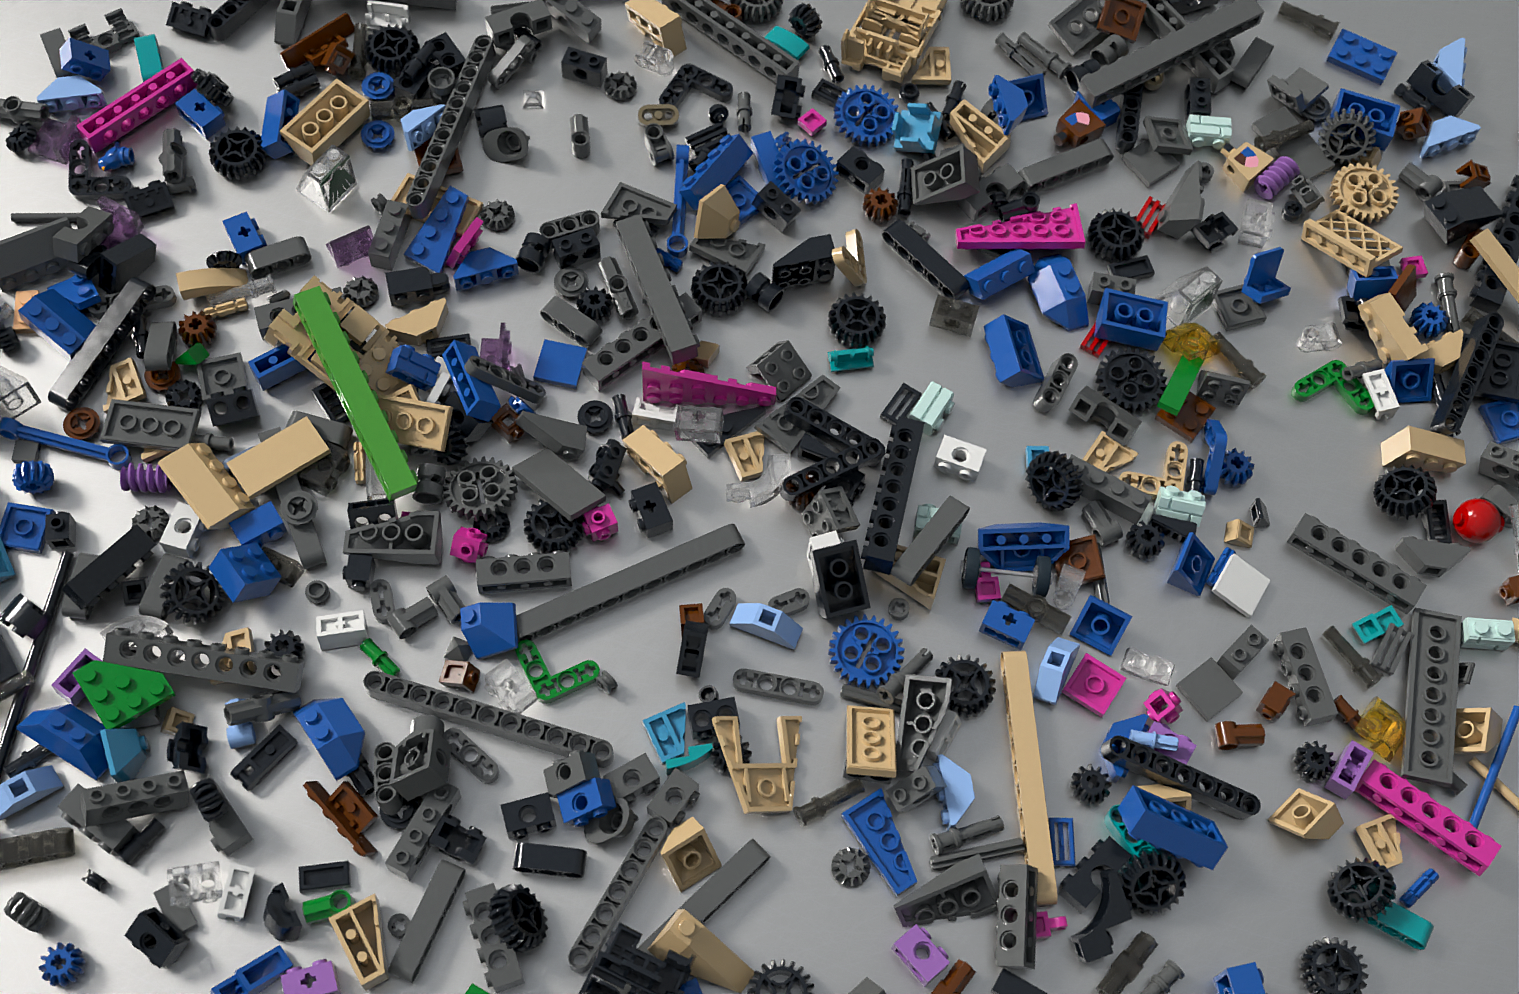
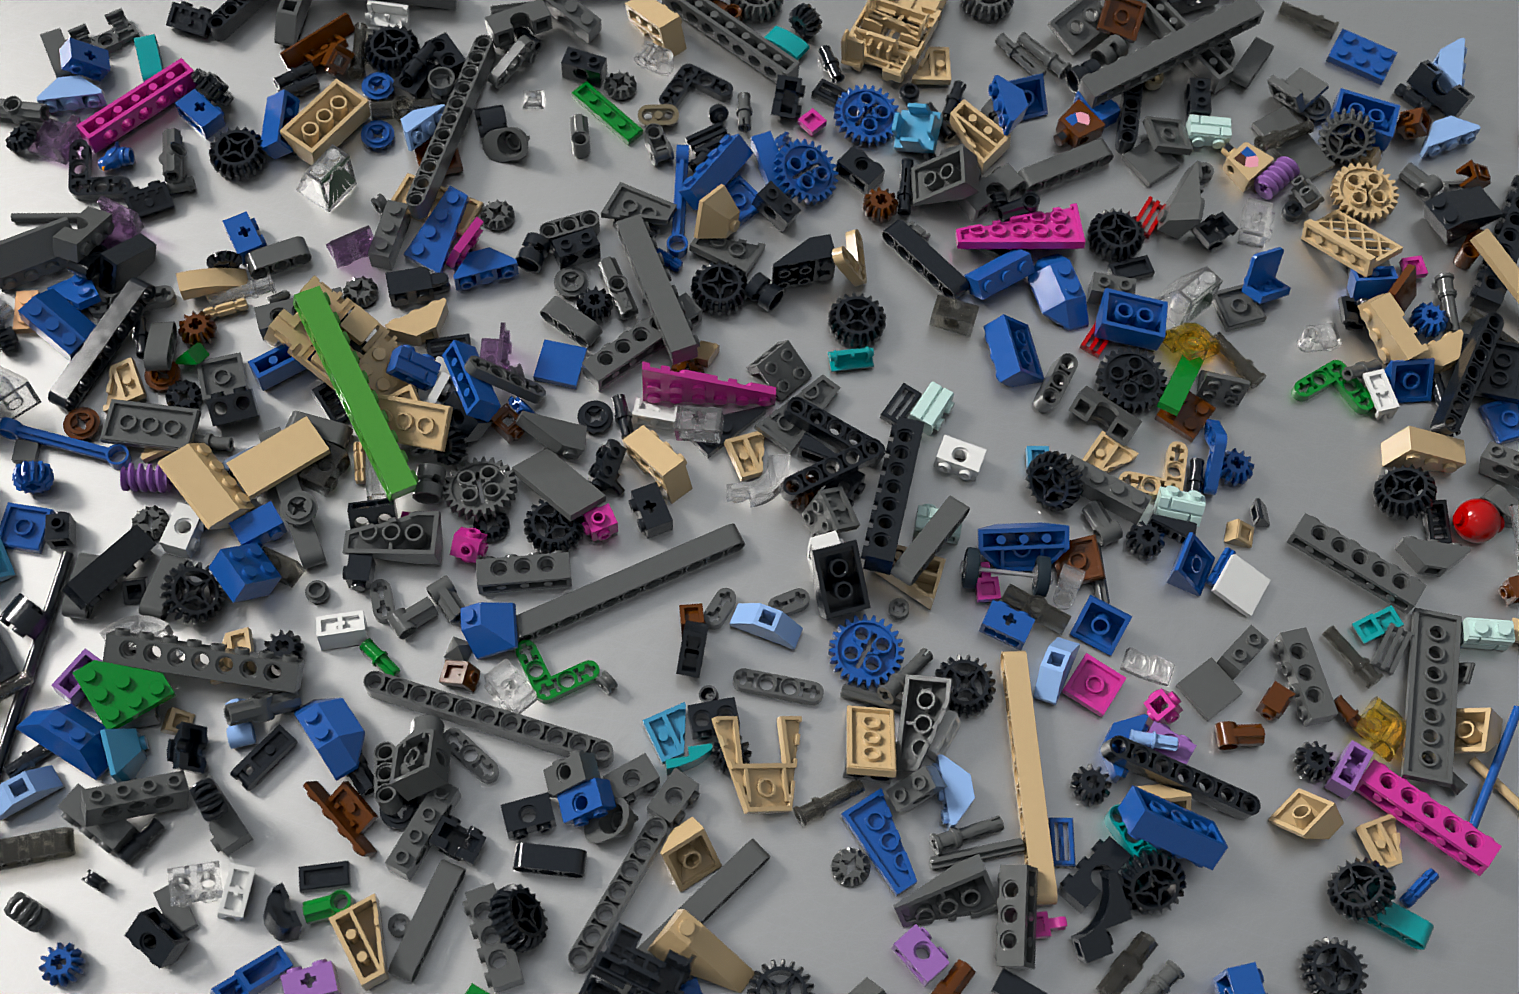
(607, 113): none -> green tile

